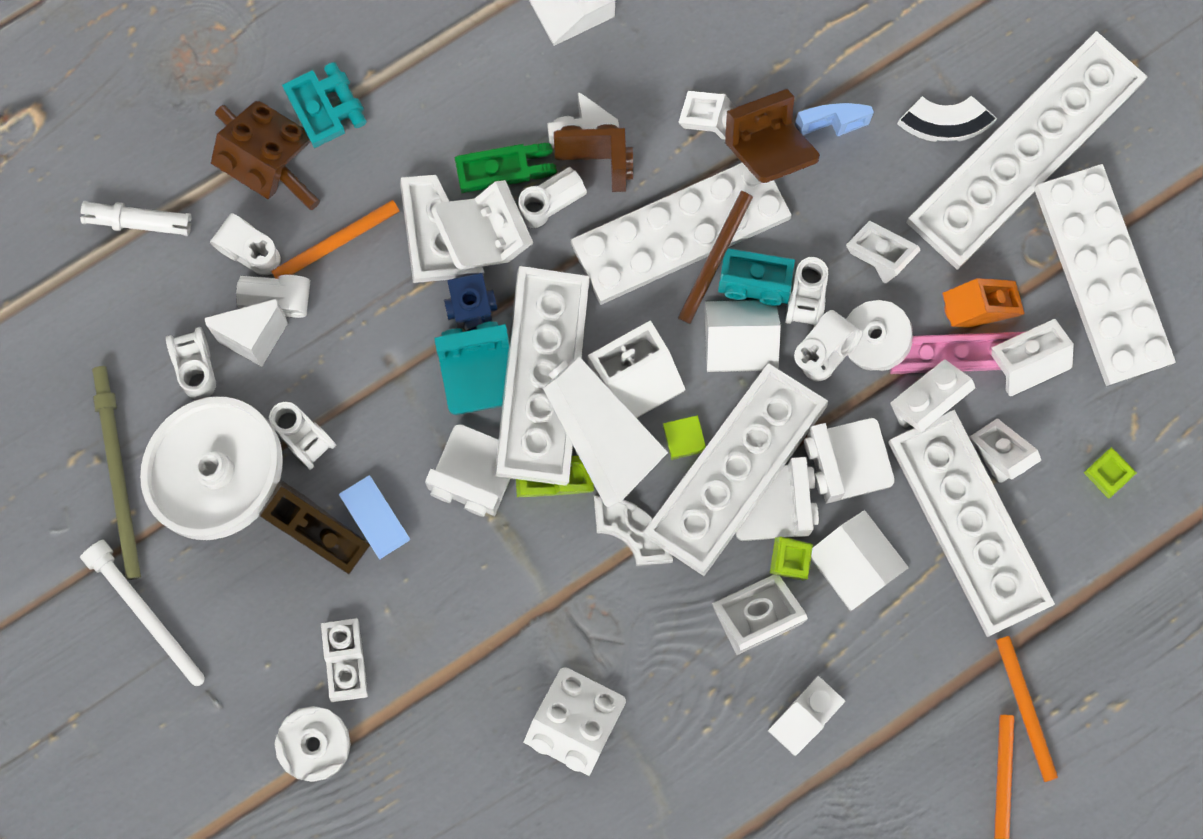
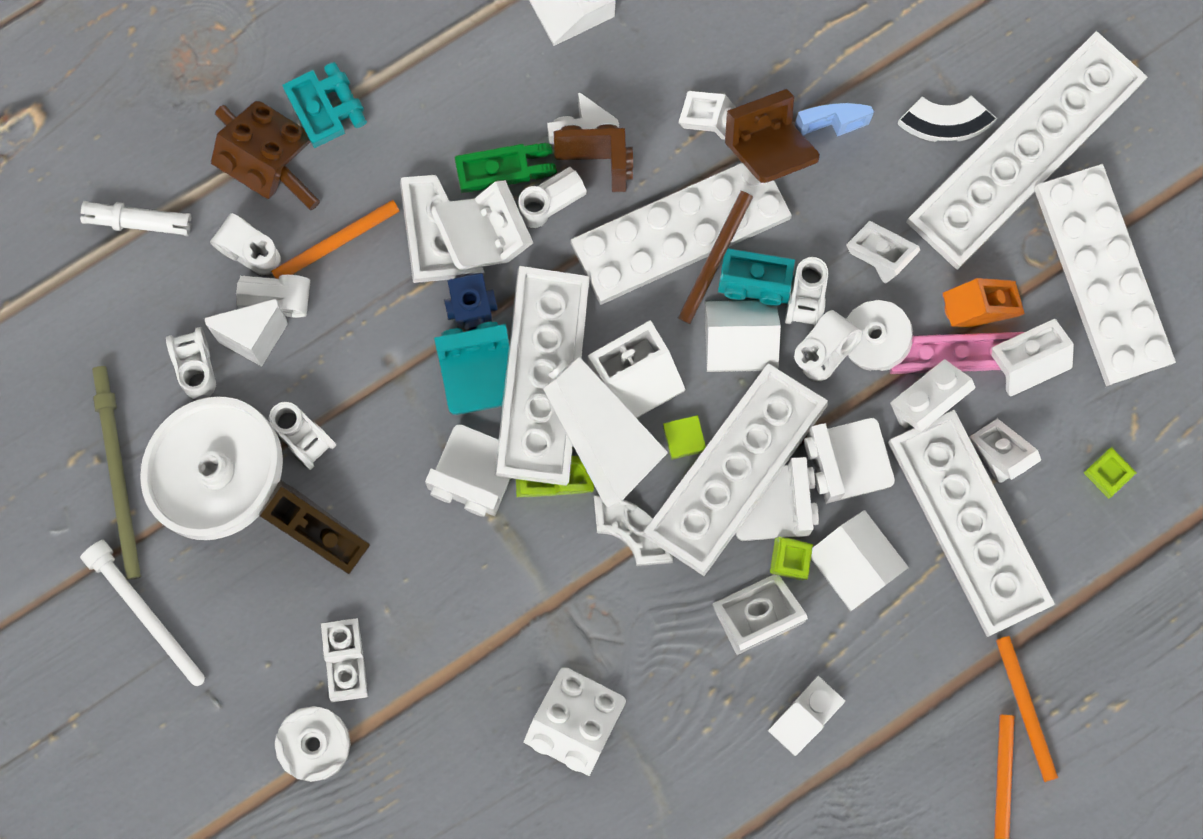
(374, 517): light blue slope -> none

